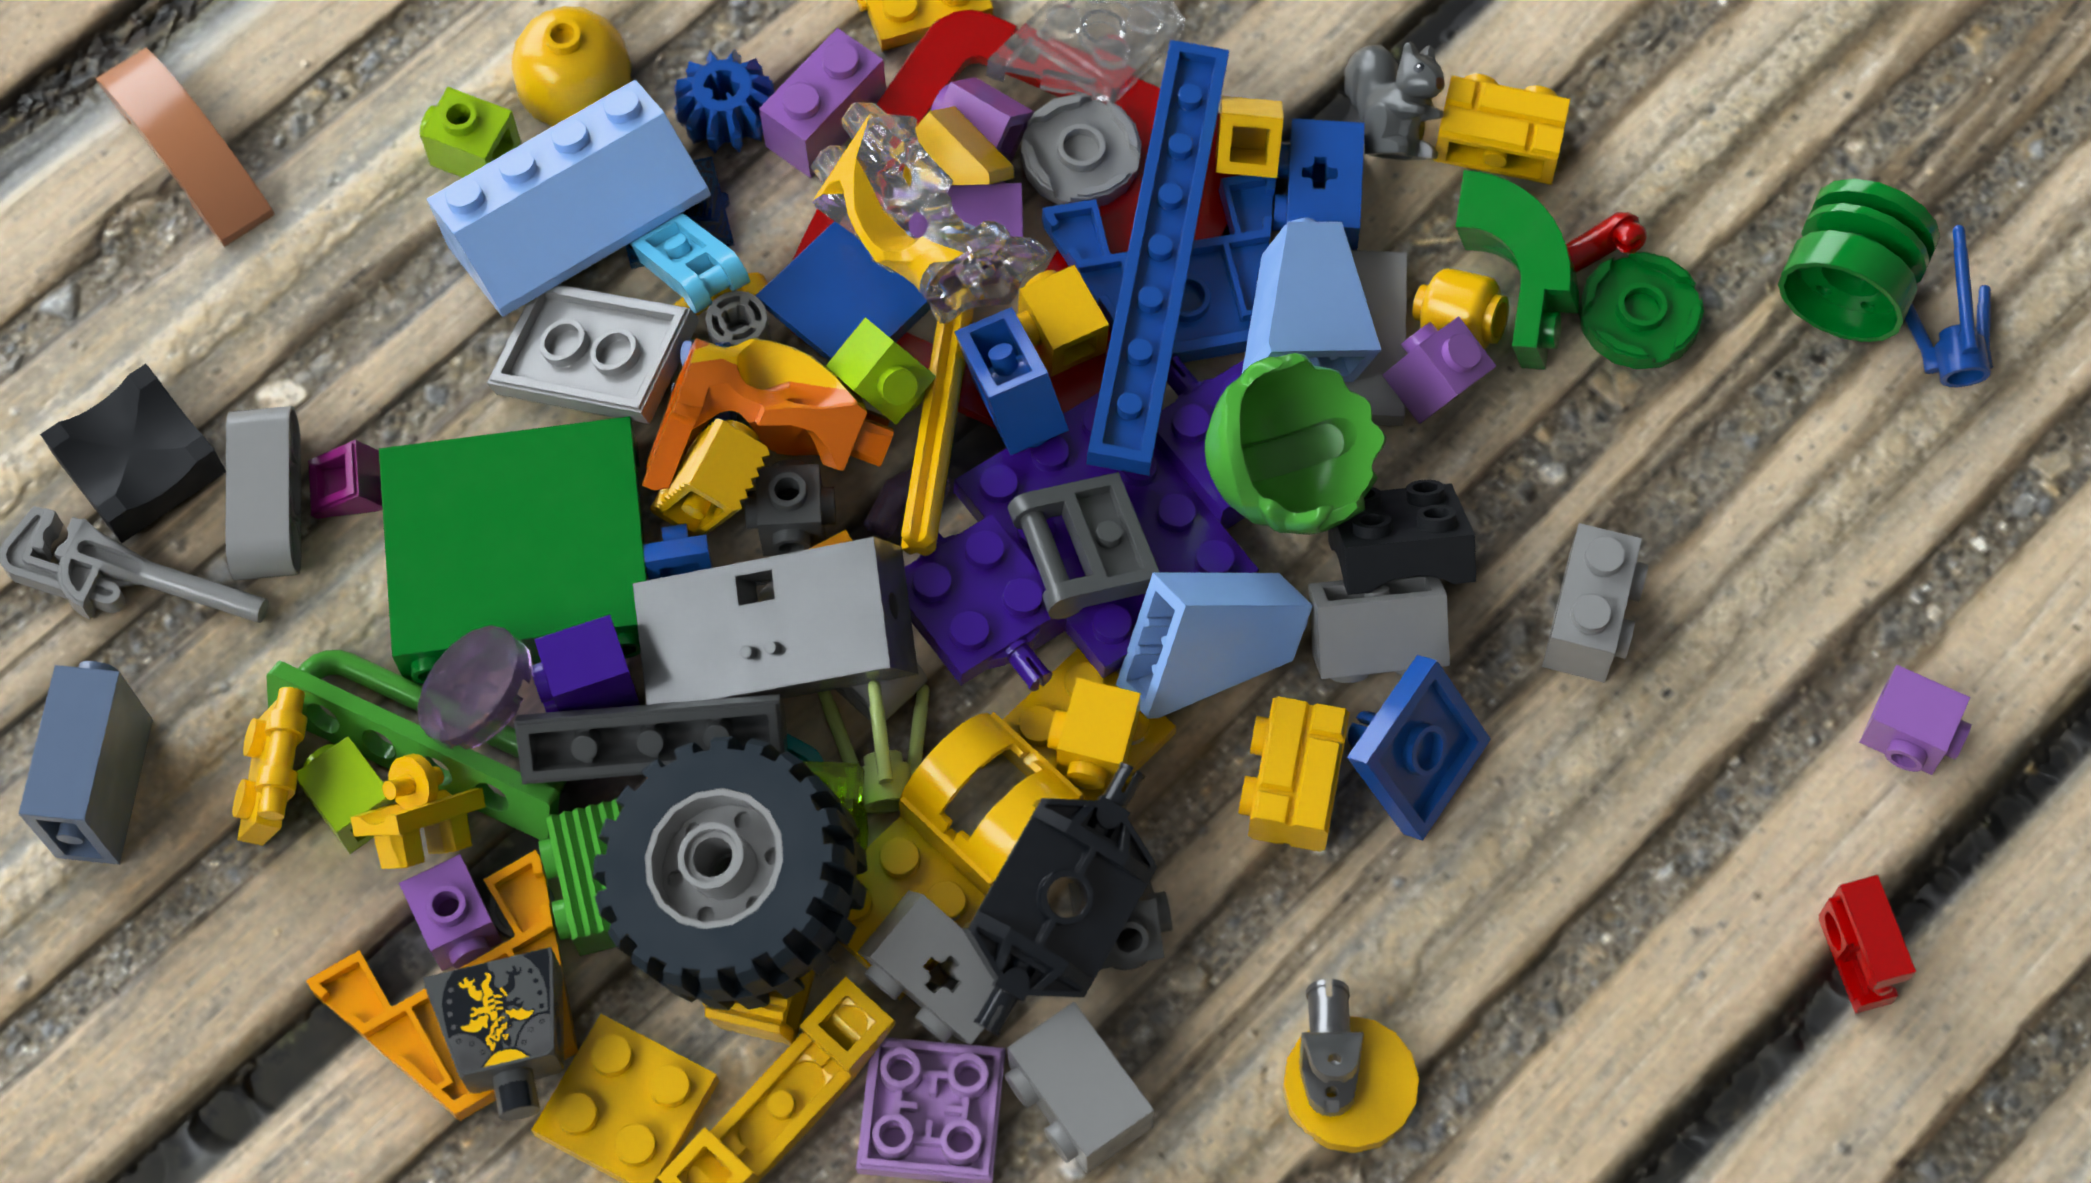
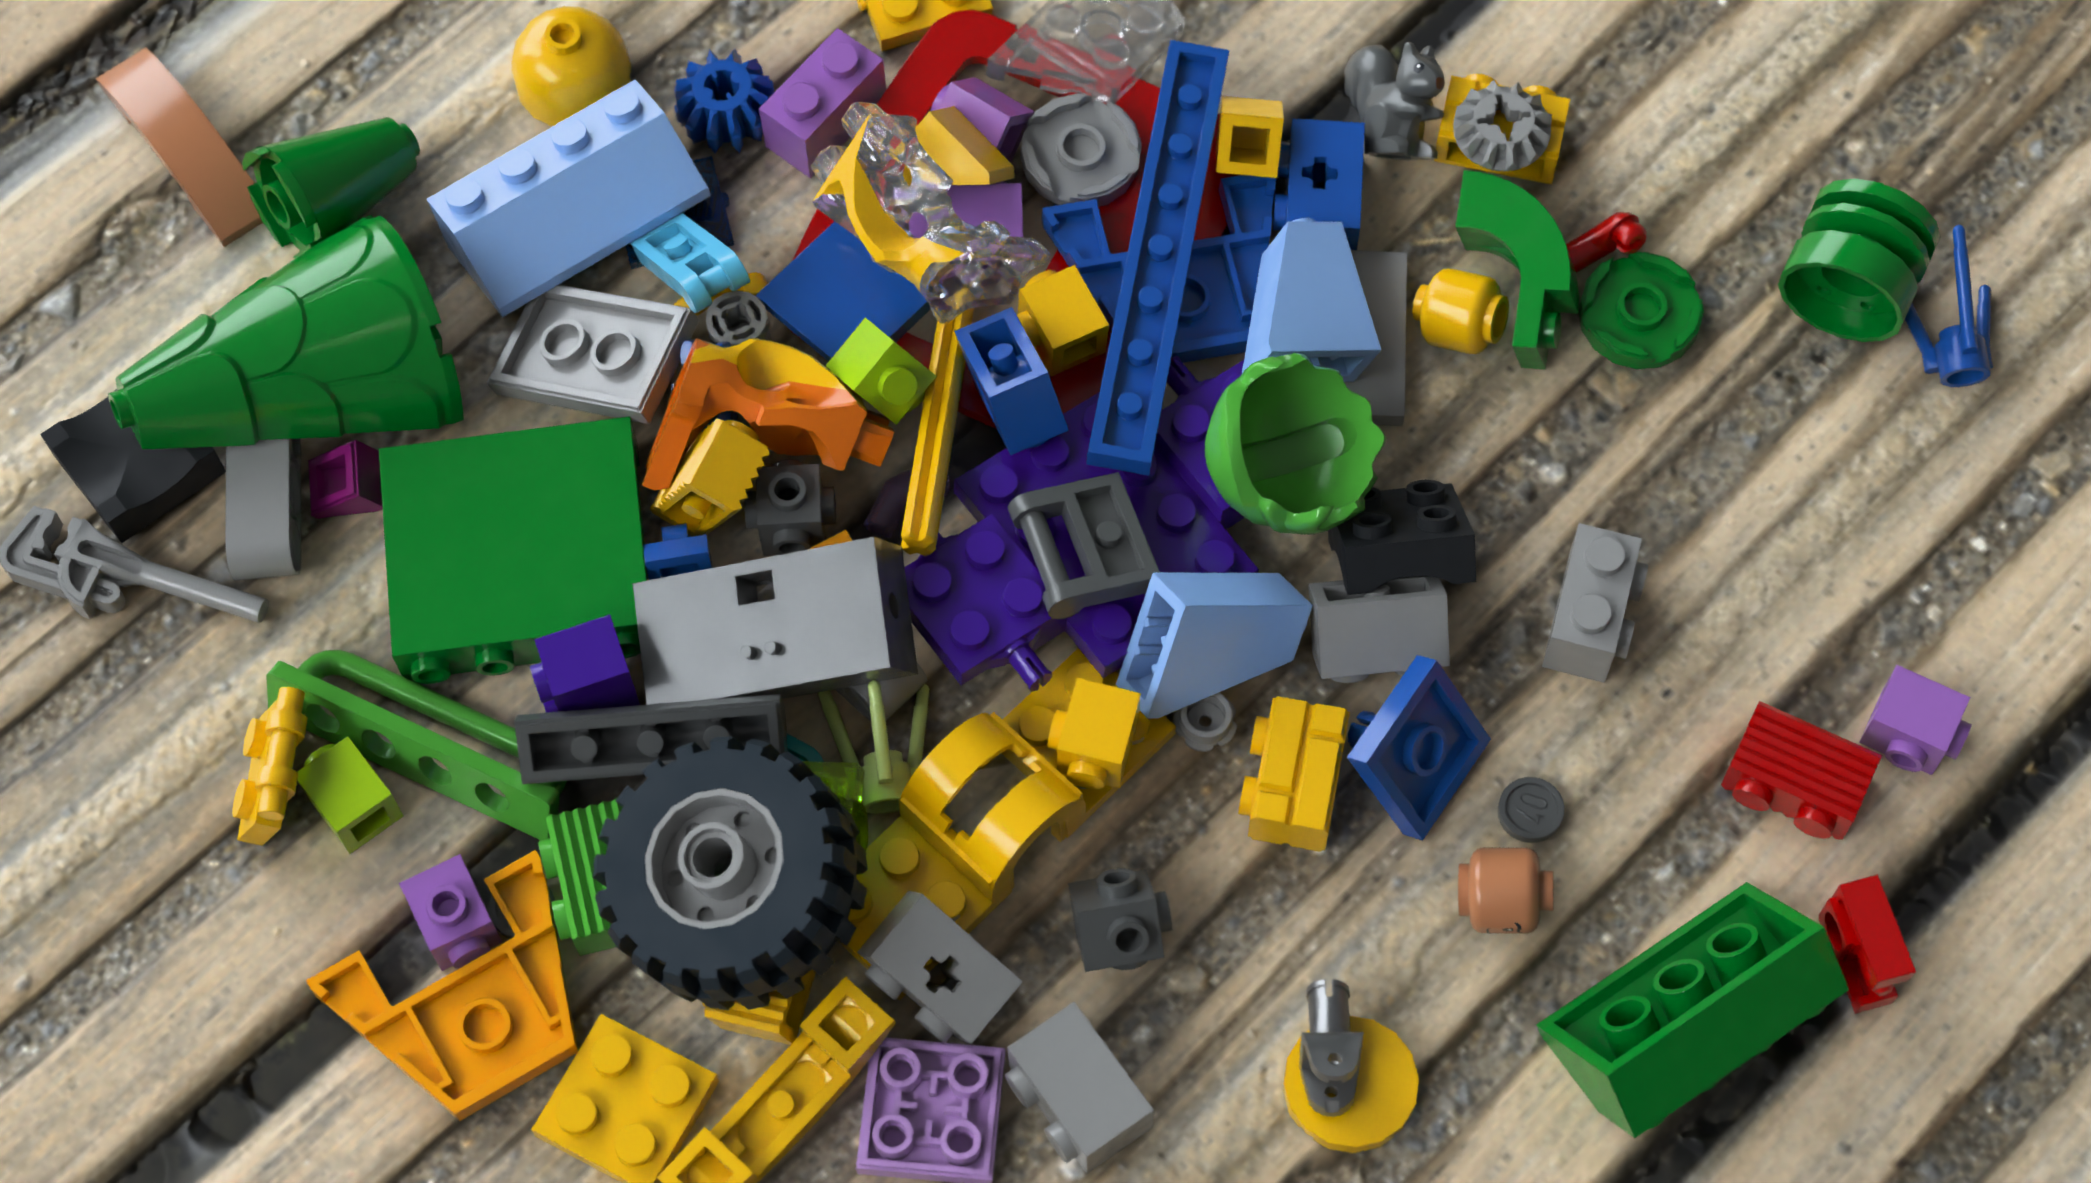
(86, 763): sand blue brick -> none
(307, 353): none -> green cone
(328, 178): none -> green cone
(417, 805): yellow hips -> none
(466, 132): lime brick -> none
(474, 688): clear purple tile -> none
(503, 1026): torso -> none
(1018, 933): black plate -> none
(1204, 738): none -> light grey plate
(1437, 367): medium lavender brick -> none
(1486, 143): none -> light grey gear
(1504, 890): none -> nougat head
(1531, 809): none -> dark grey piece
(1694, 1007): none -> green slope
(1800, 772): none -> red brick

